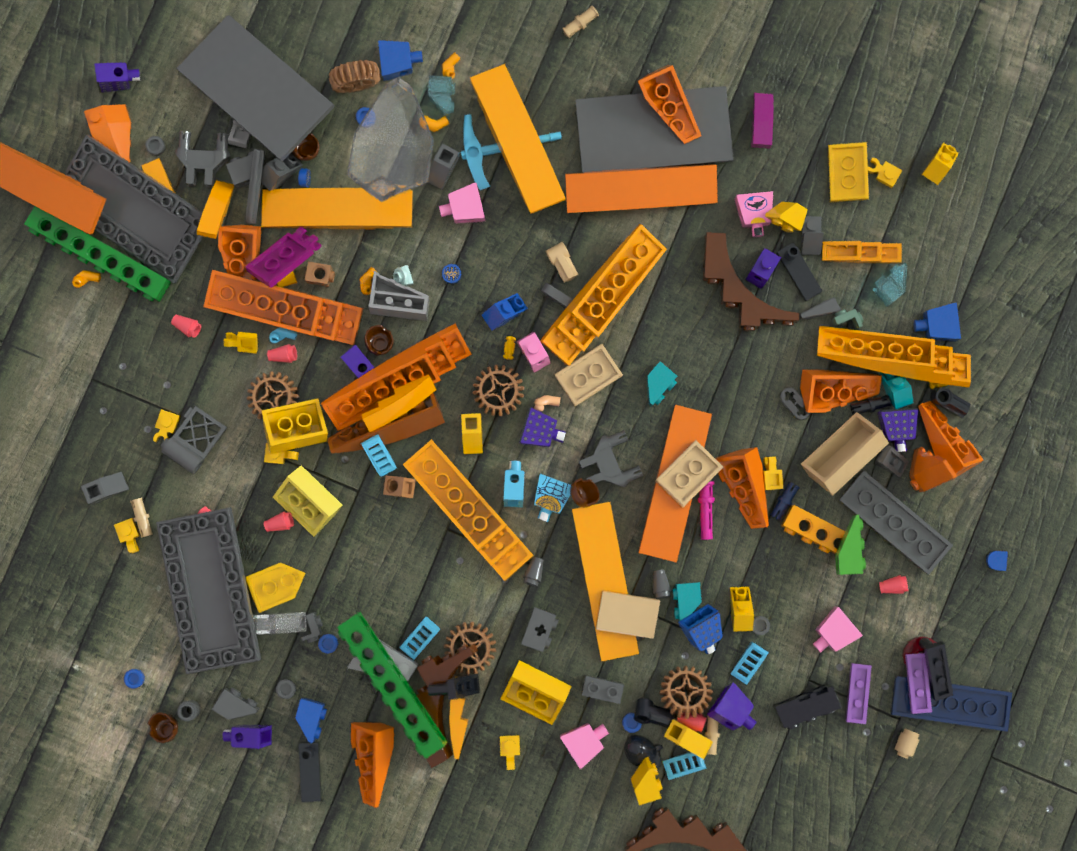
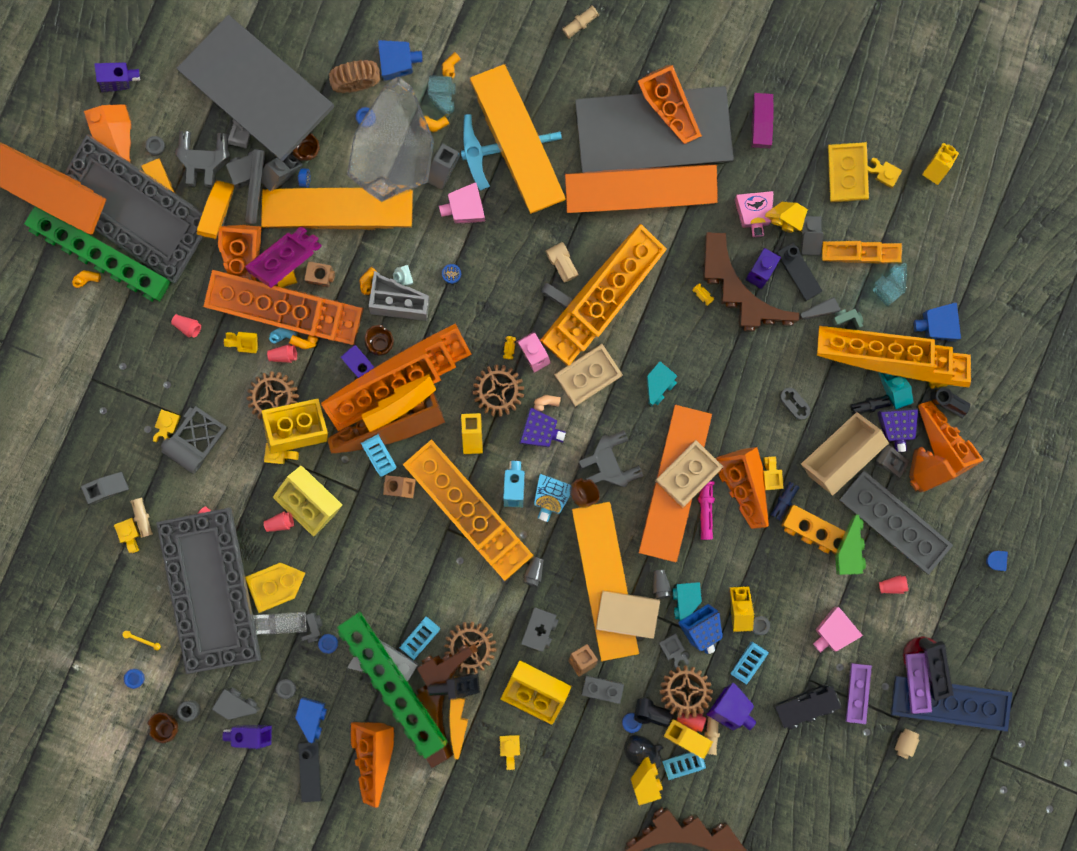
(127, 634): none -> yellow hinge
(304, 343): none -> light orange arm
(504, 311): blue slope -> none
(583, 660): none -> medium nougat brick
(584, 742): bright pink torso -> none
(673, 648): none -> dark grey plate
(703, 294): none -> yellow piece
(830, 389): orange wedge -> none

